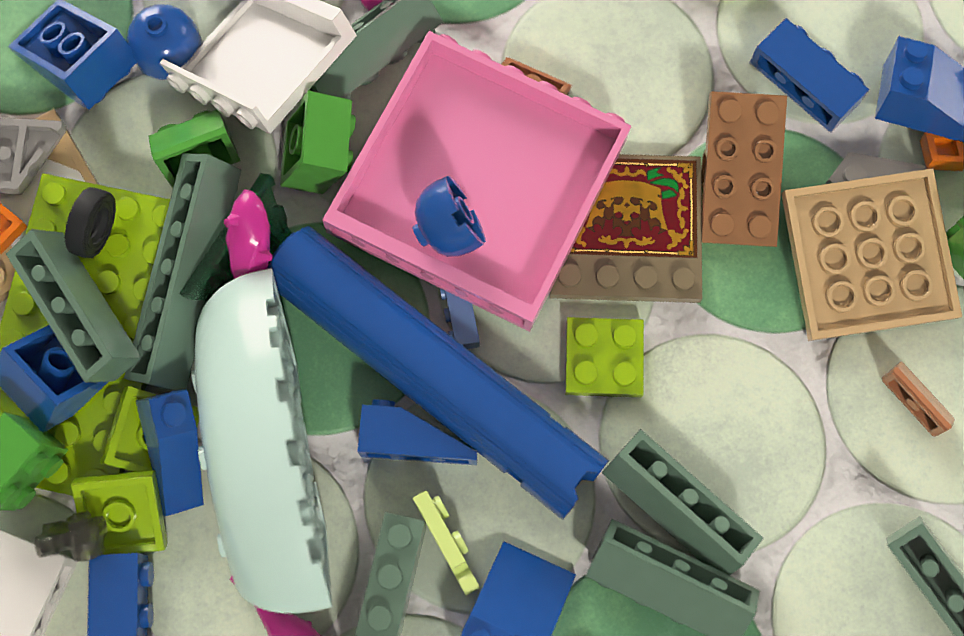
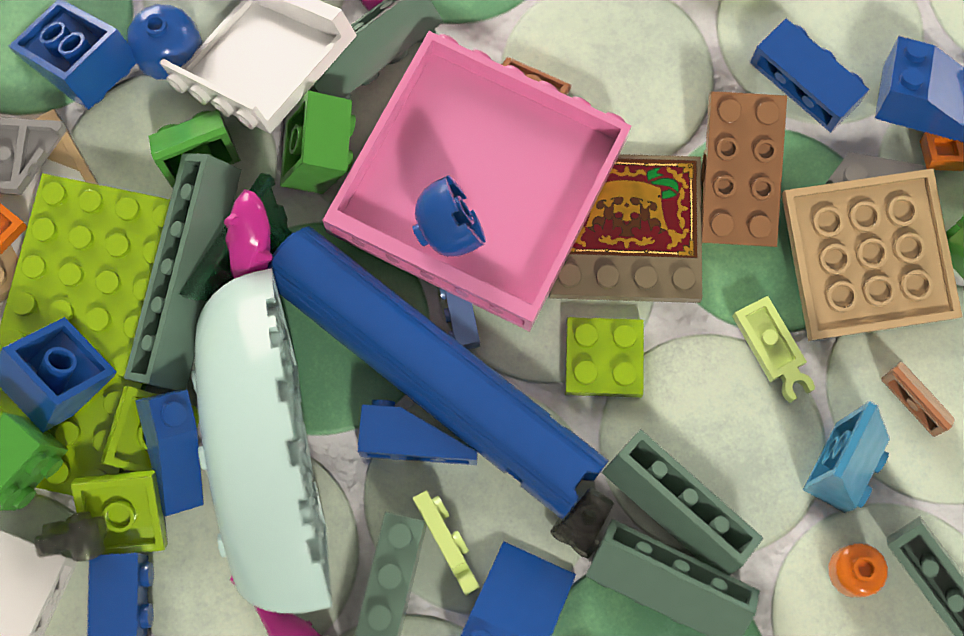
(73, 306): sand green brick -> none
(90, 222): black tyre -> none
(580, 529): none -> clear smoke plate
(773, 346): none -> yellowish green plate
(850, 459): none -> dark azure slope
(858, 570): none -> orange head

